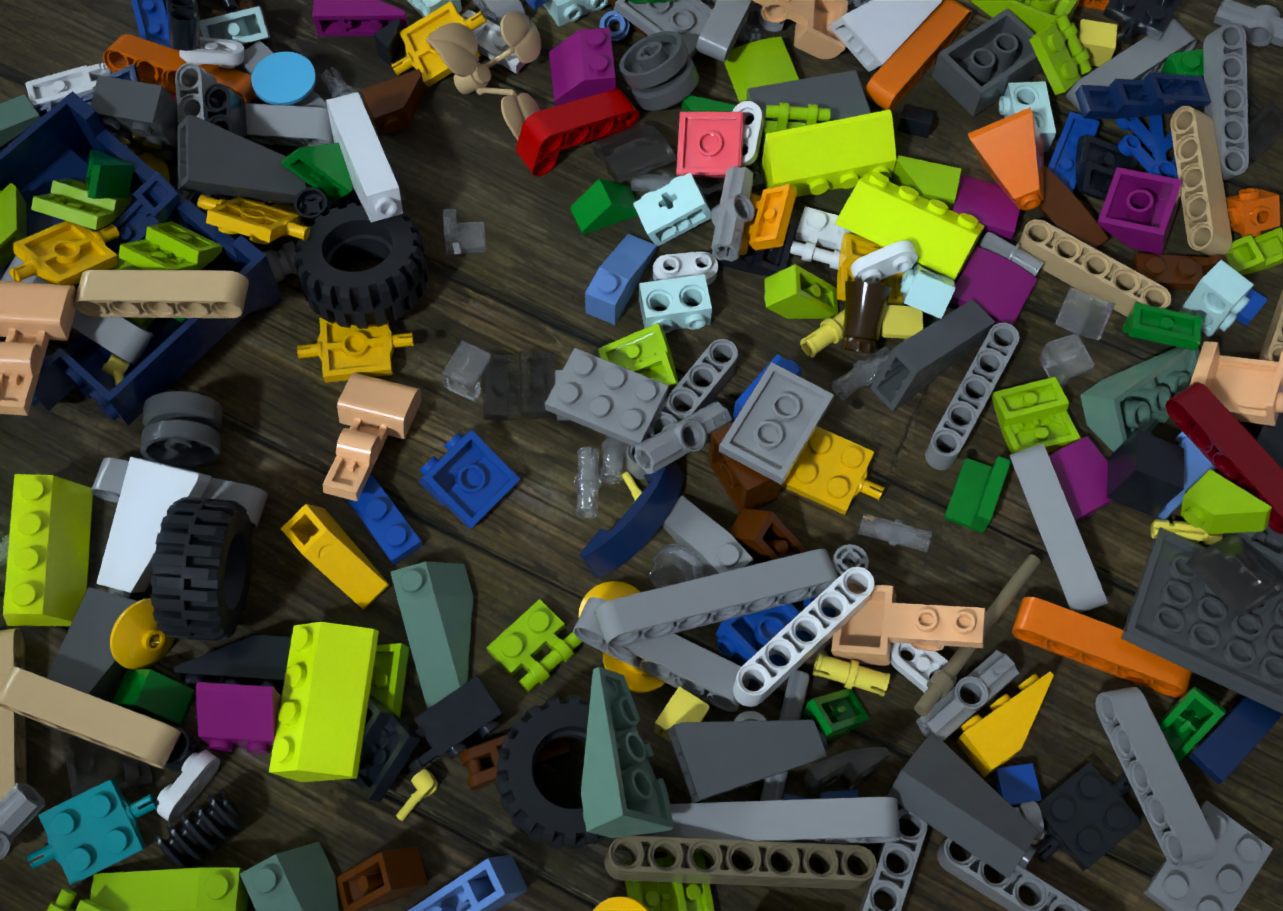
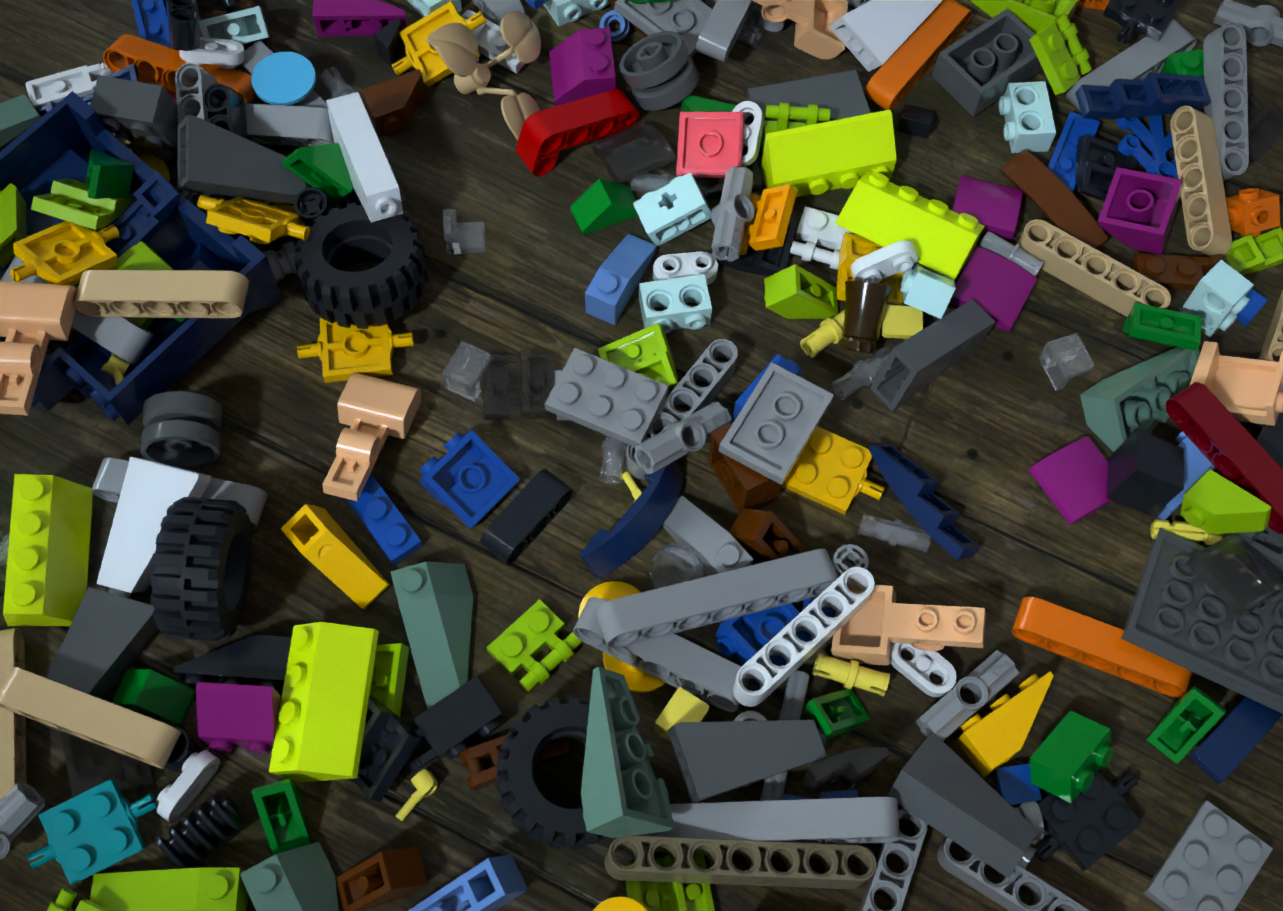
(136, 638): yellow dish -> none
(170, 248): lime slope -> none
(282, 815): none -> green slope
(526, 516): none -> black beam
(587, 483): clear pin -> none
(759, 65): lime slope -> none
(916, 492): none -> dark blue slope
(928, 179): lime slope -> none
(942, 681): dark tan bar -> none
(967, 408): light grey beam -> none
(976, 493): green panel -> none
(1013, 157): orange slope -> none
(1034, 416): lime slope -> none
(1058, 529): light grey beam -> none
(1071, 756): none -> green brick
(1084, 313): clear panel -> none
(1098, 39): light yellow panel -> none
(1155, 777): light grey beam -> none

